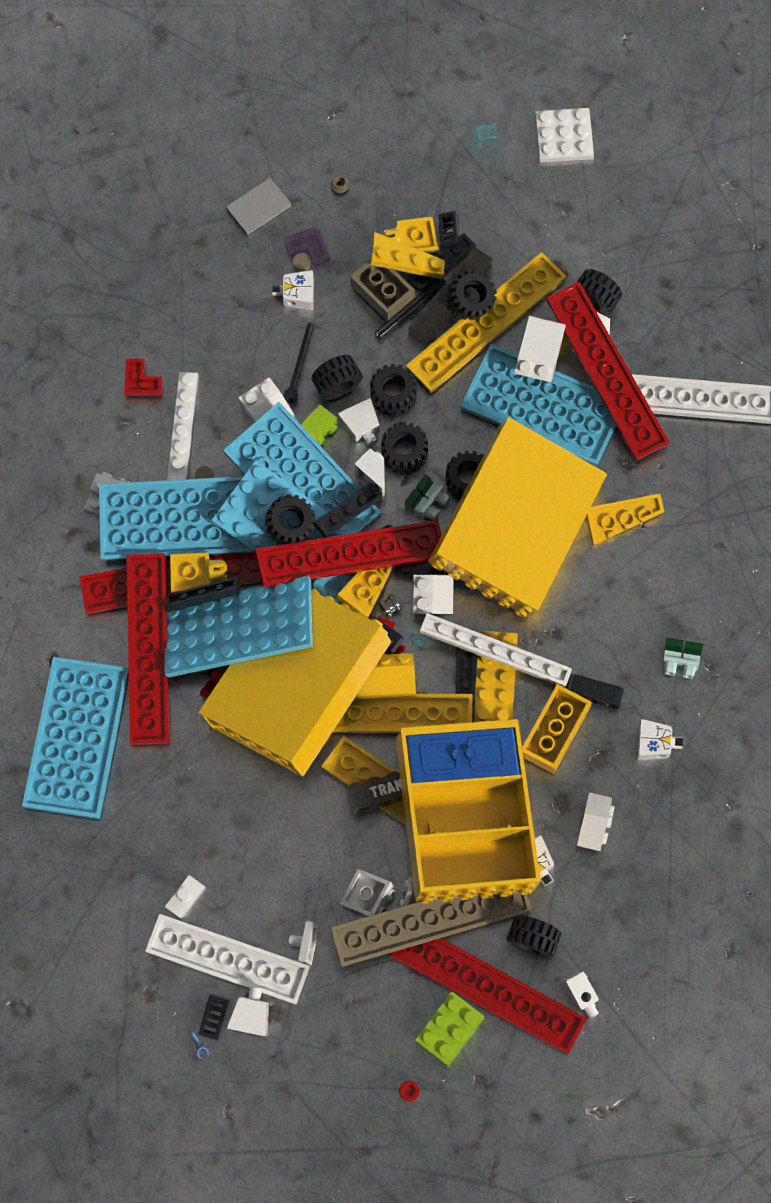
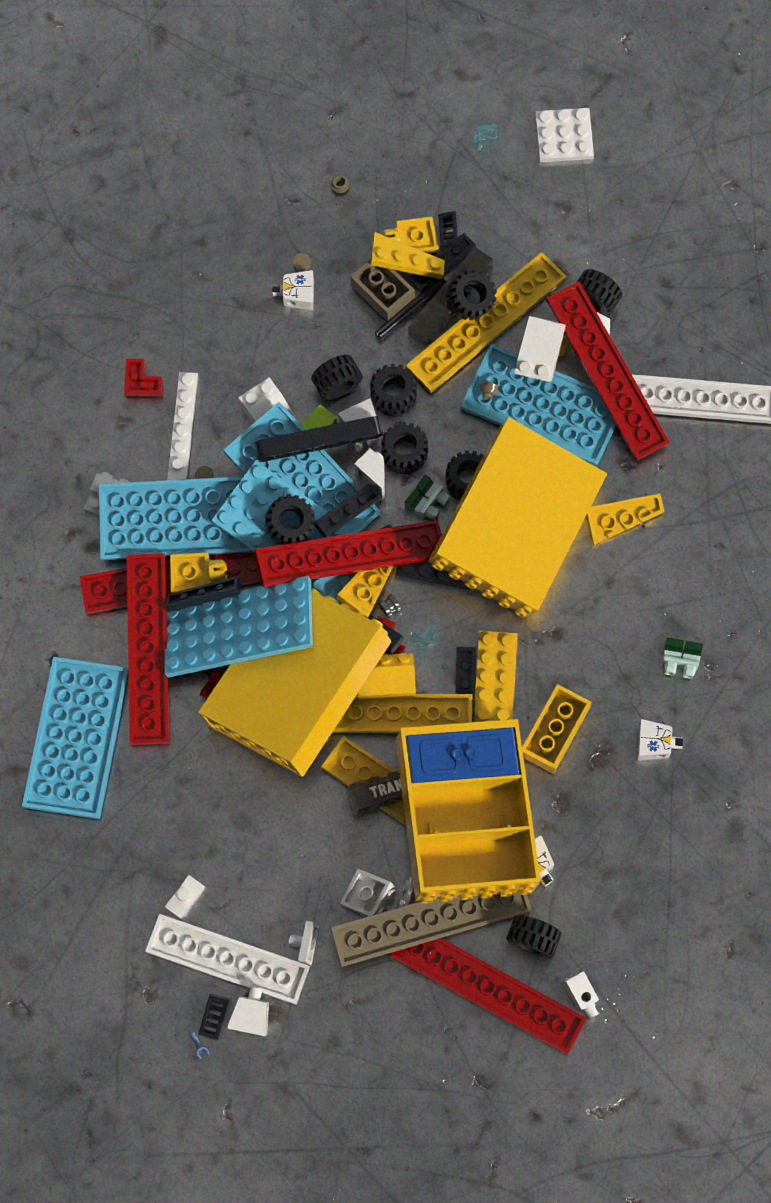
(258, 206): light grey tile -> none
(290, 394): black piece -> none
(310, 241): clear purple plate -> none
(318, 439): none -> black beam
(409, 1091): red tile -> none
(433, 594): white slope -> none
(449, 1029): lime brick -> none
(488, 389): none -> dark tan plate
(495, 650): white plate -> none
(596, 691): black beam -> none
(596, 818): white brick -> none

